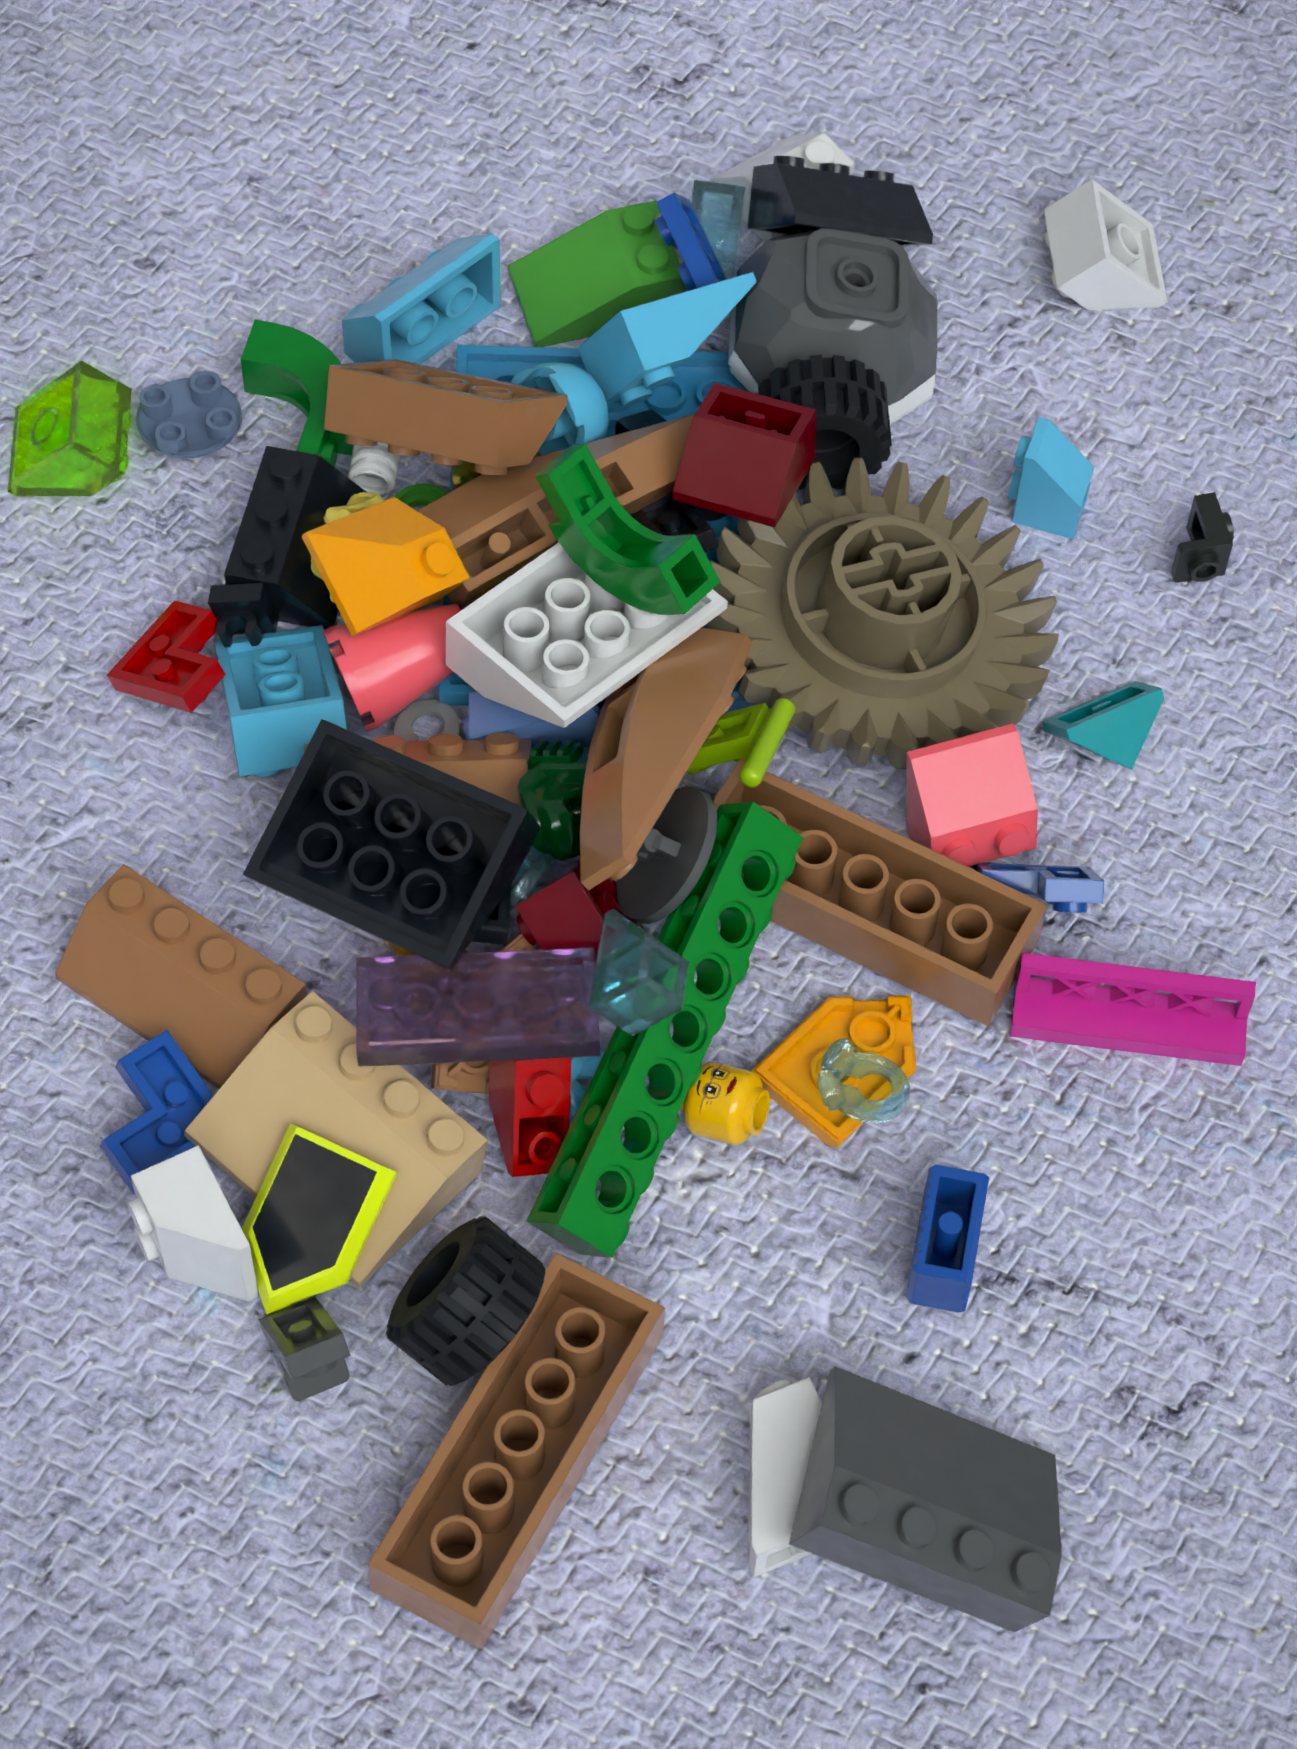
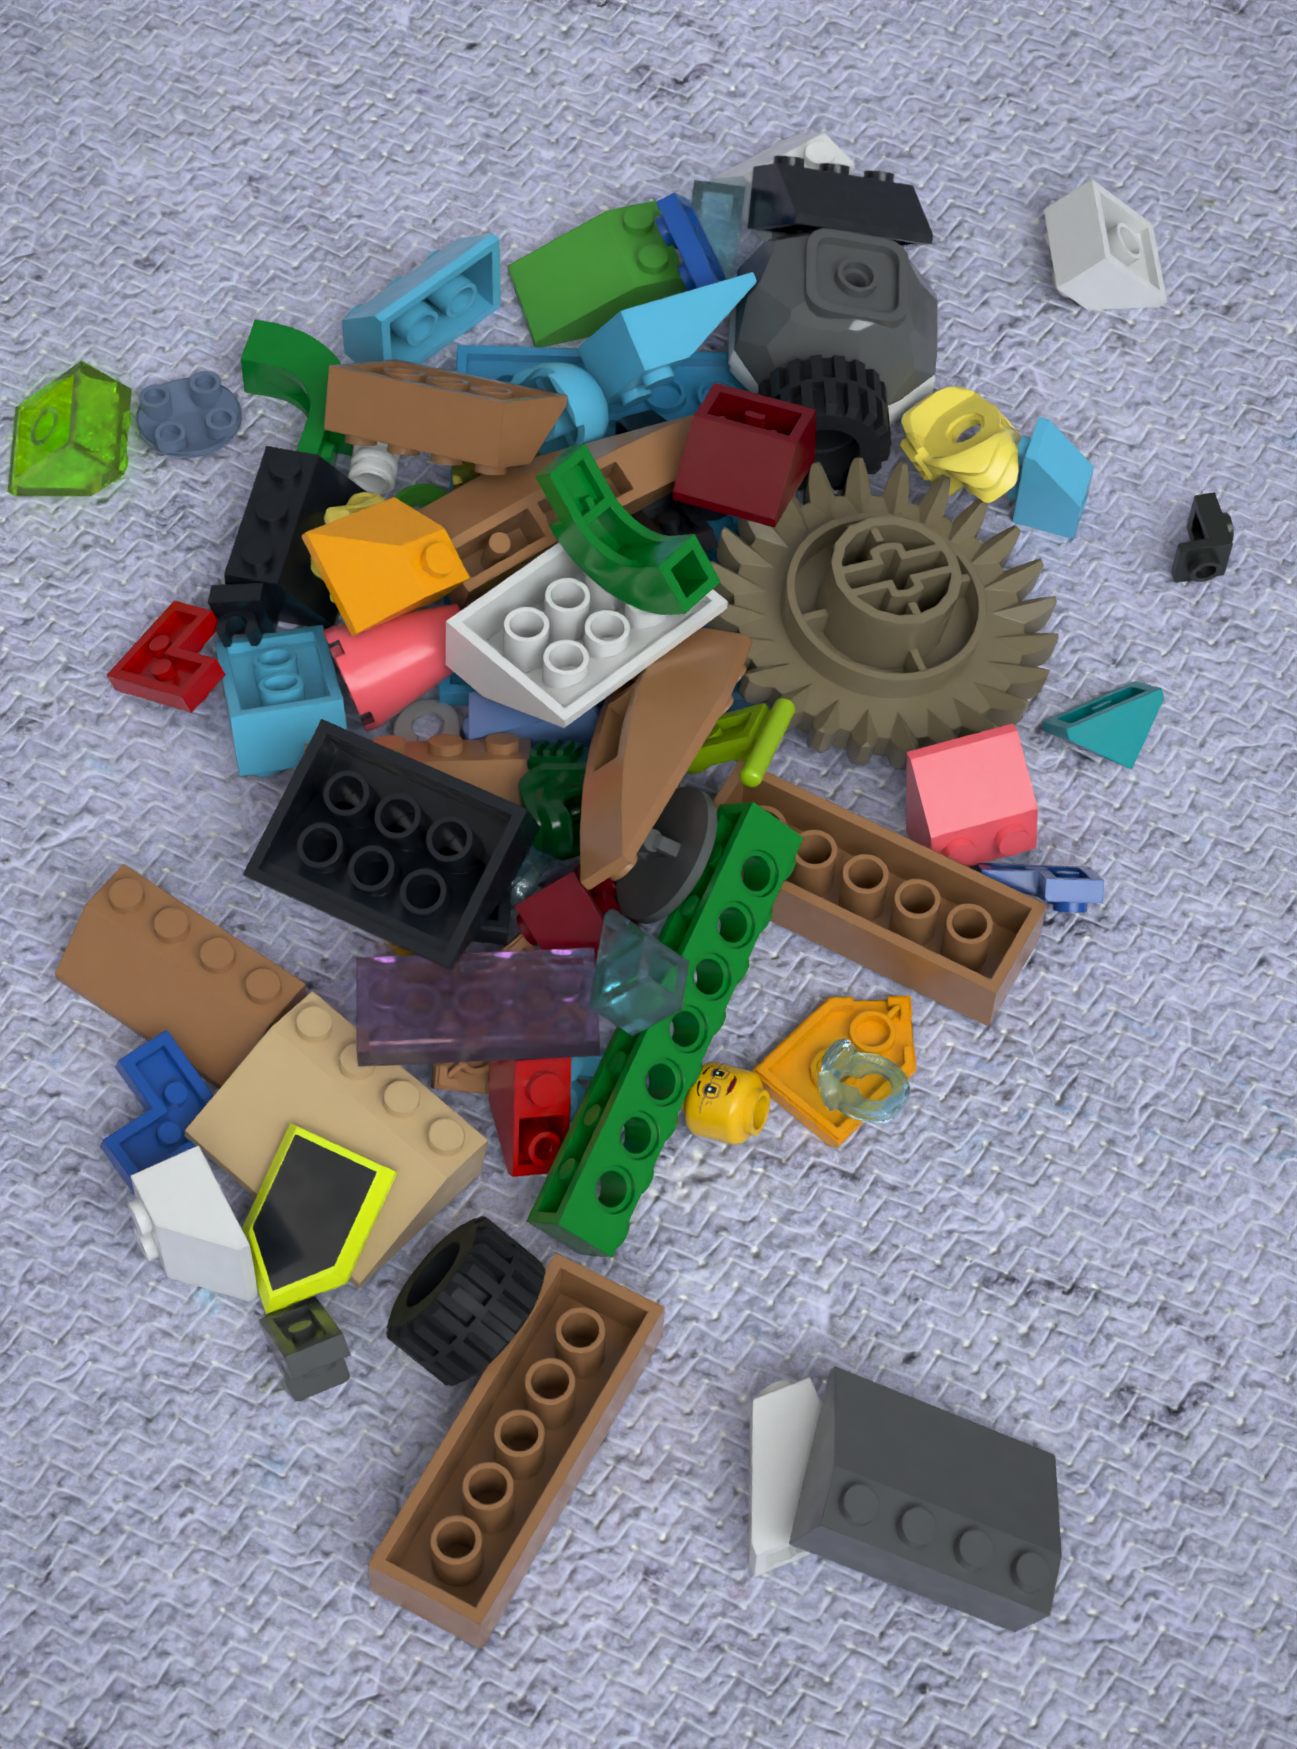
(947, 1238): blue brick -> none
(981, 464): none -> light yellow piece
(1130, 1013): dark pink fence -> none

